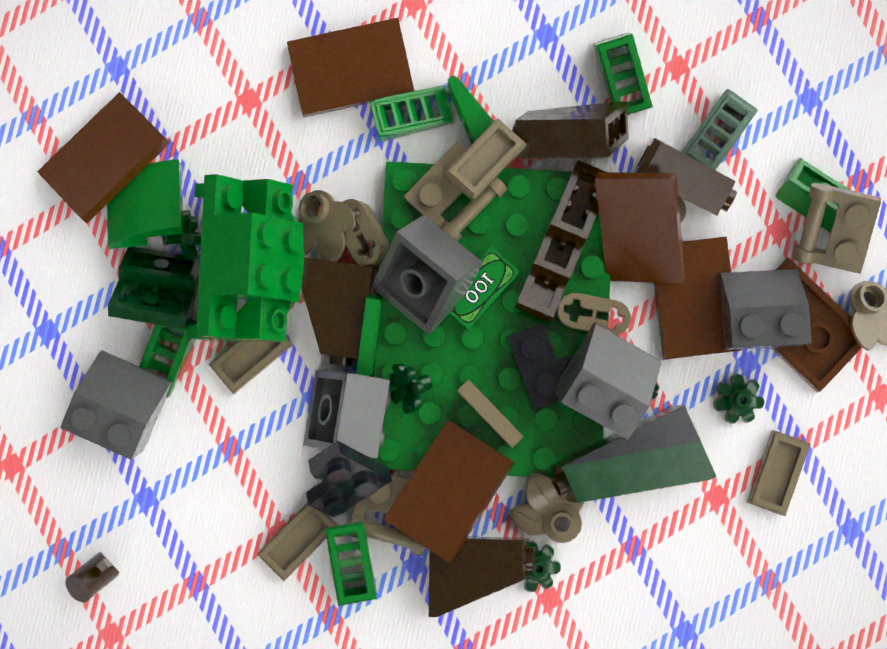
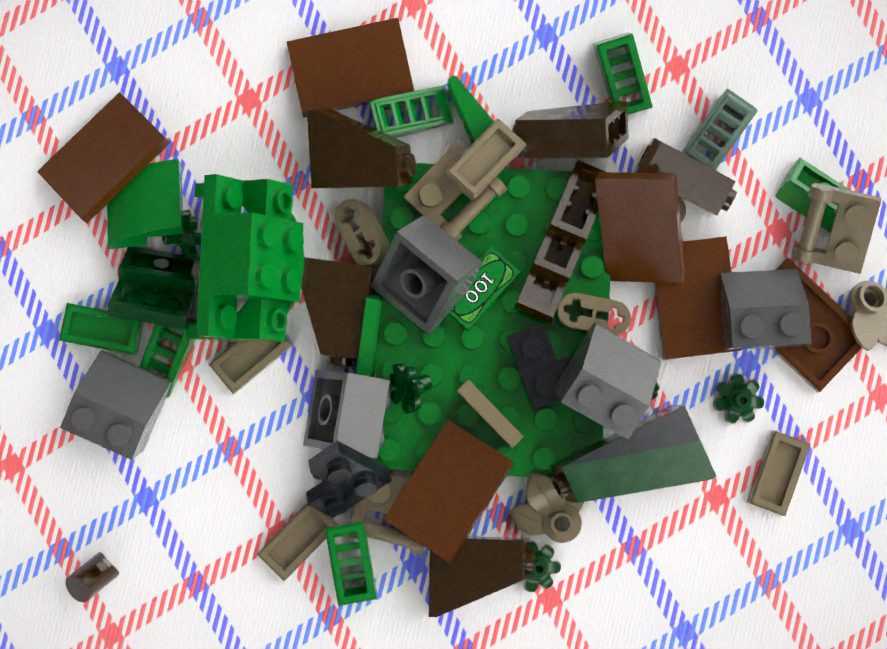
(96, 329): none -> green tile
(327, 228): dark tan plate -> none
(354, 154): none -> dark brown slope

